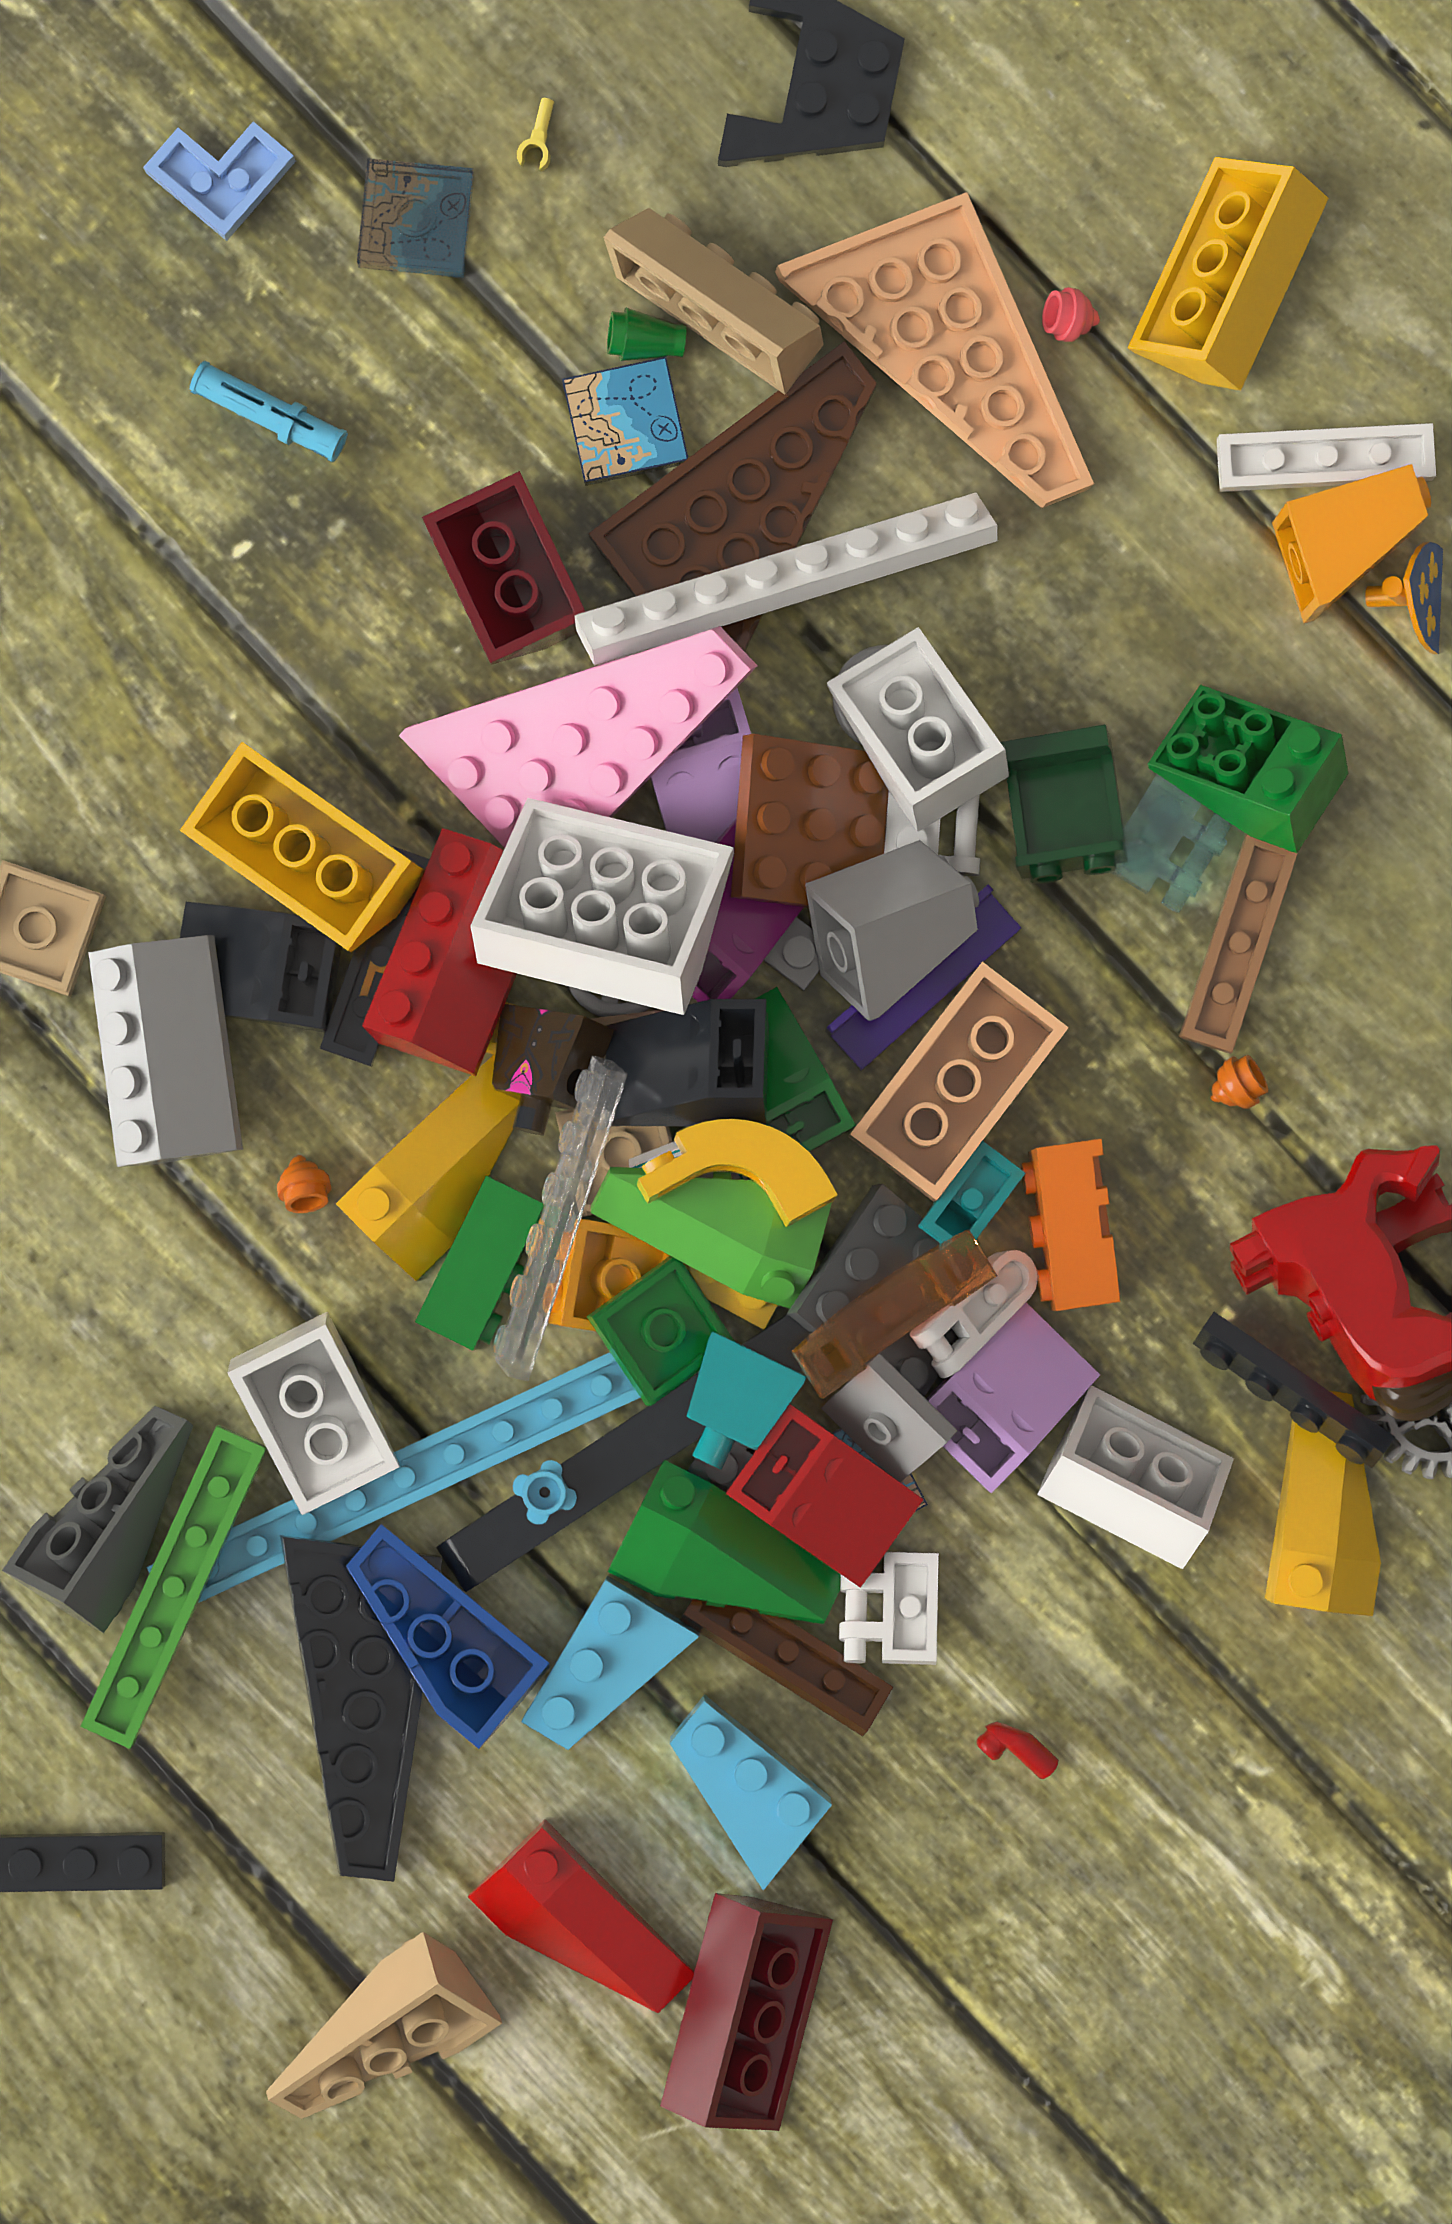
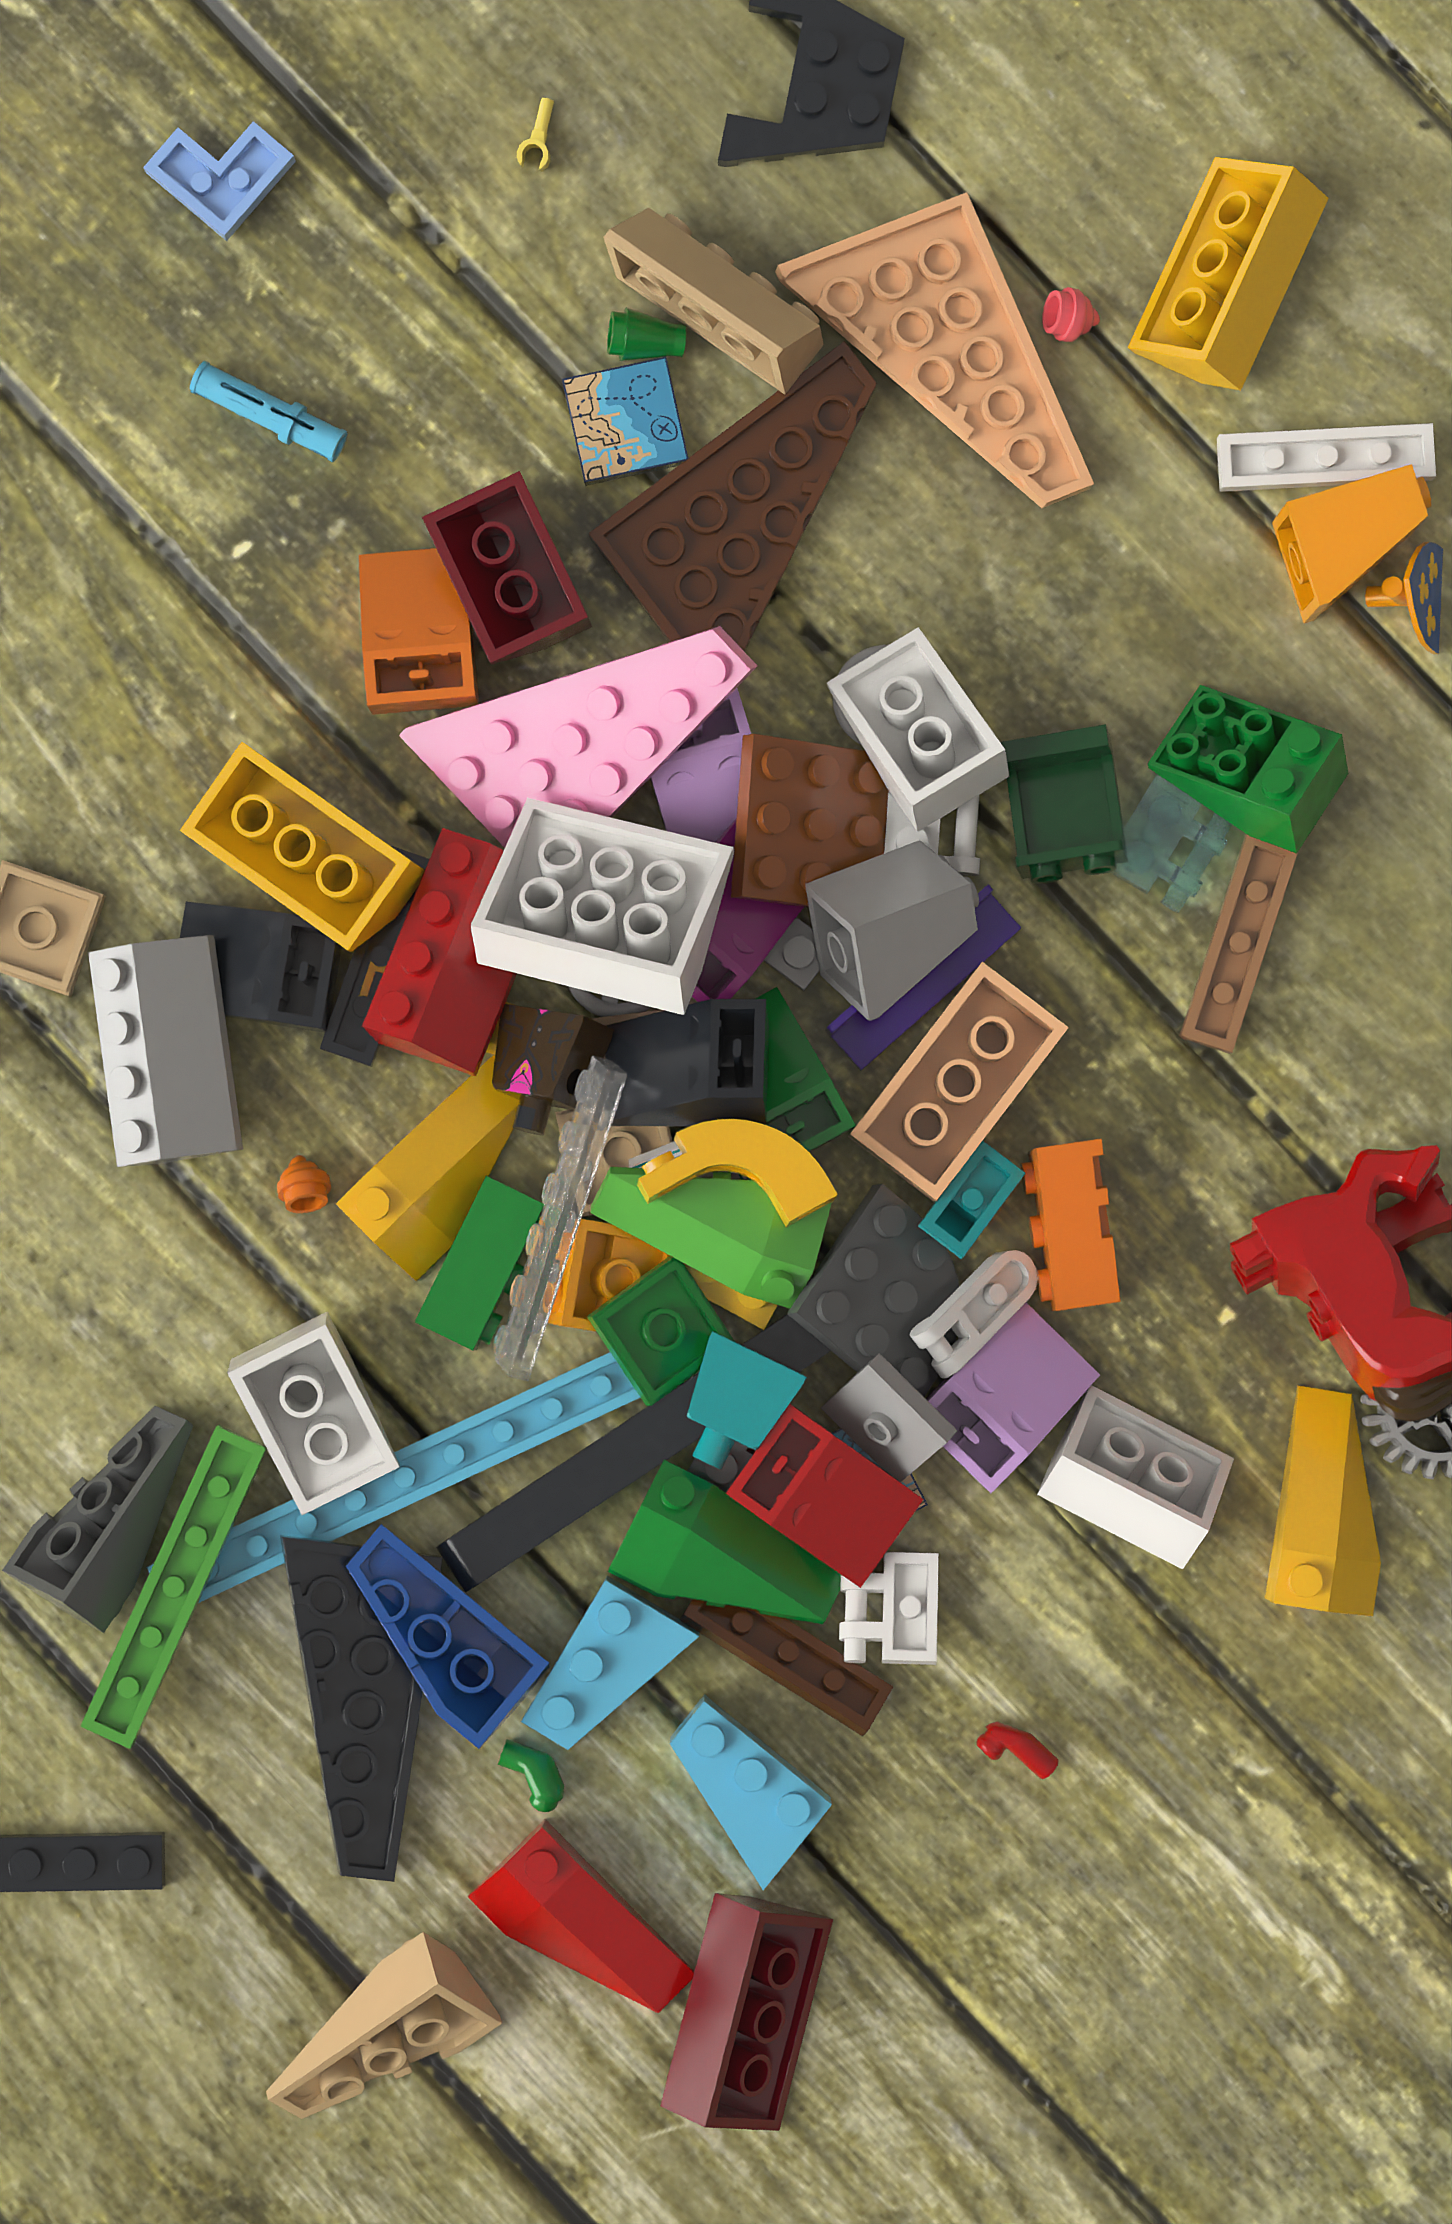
(414, 634): none -> orange slope
(415, 218): clear smoke tile -> none
(539, 1507): medium azure plate -> none
(540, 1773): none -> green arm
(785, 578): white plate -> none
(891, 1310): clear orange slope -> none
(1239, 1083): orange plate -> none
(1277, 1380): black plate -> none

